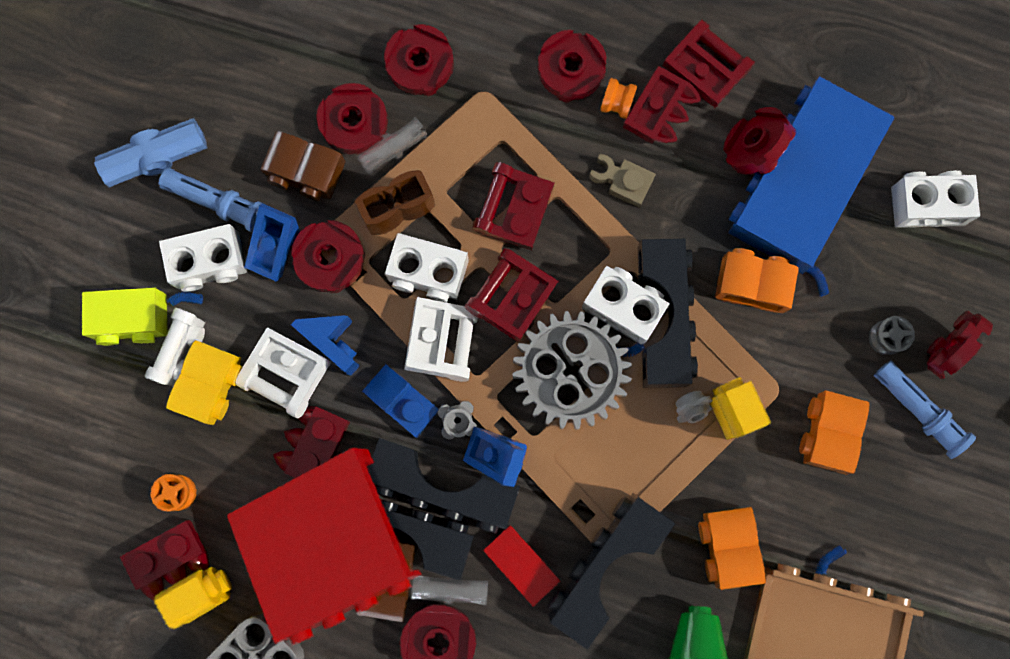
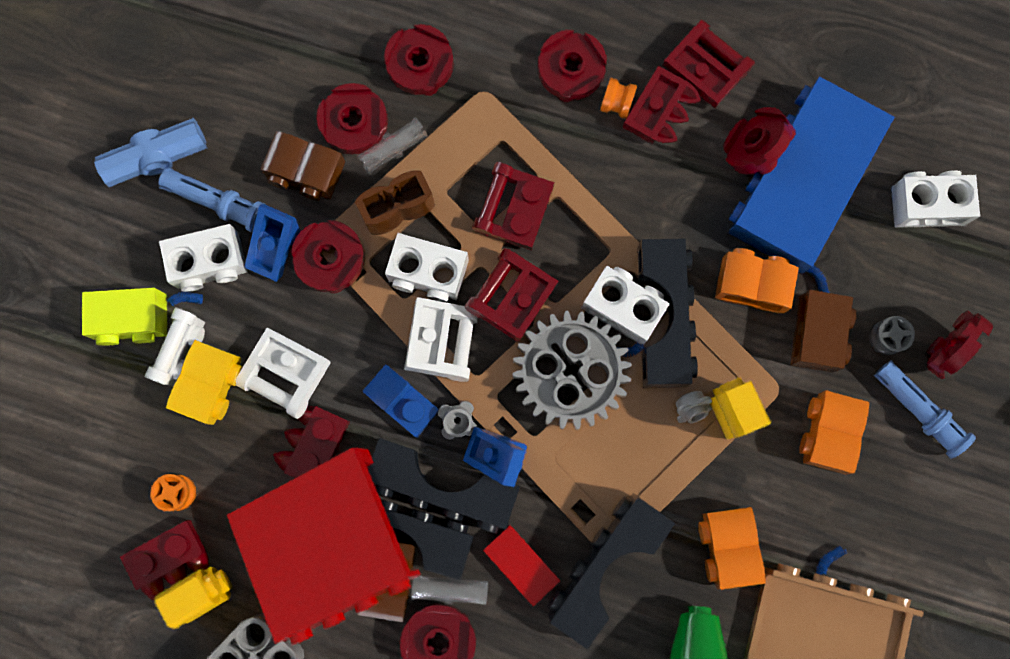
(323, 333): blue slope -> none
(628, 182): dark tan plate -> none
(823, 331): none -> reddish brown brick

